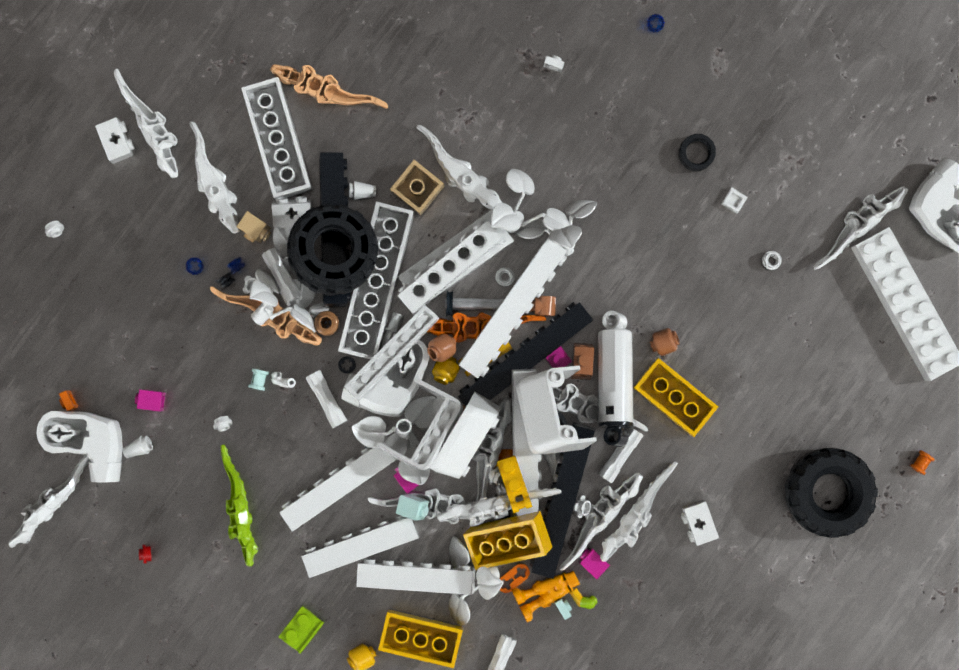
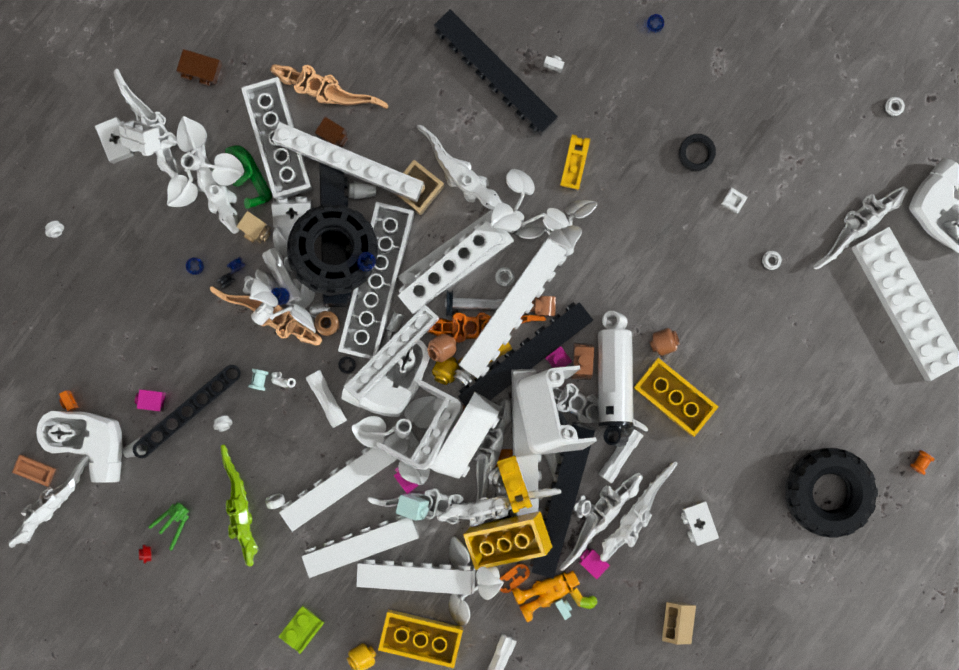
(34, 470): none -> nougat tile
(140, 137): none -> white brick
(177, 413): none -> black beam
(177, 513): none -> bright green plant
(199, 67): none -> reddish brown brick
(226, 168): none -> white plant
(250, 171): none -> green piece
(275, 501): none -> white tile
(284, 298): none -> clear blue bush
(332, 133): none -> reddish brown brick
(348, 162): none -> white brick
(363, 256): none -> clear blue bush
(463, 377): none -> white plate
(495, 72): none -> black brick
(575, 163): none -> yellow plate
(678, 623): none -> tan brick
(900, 106): none -> white plate

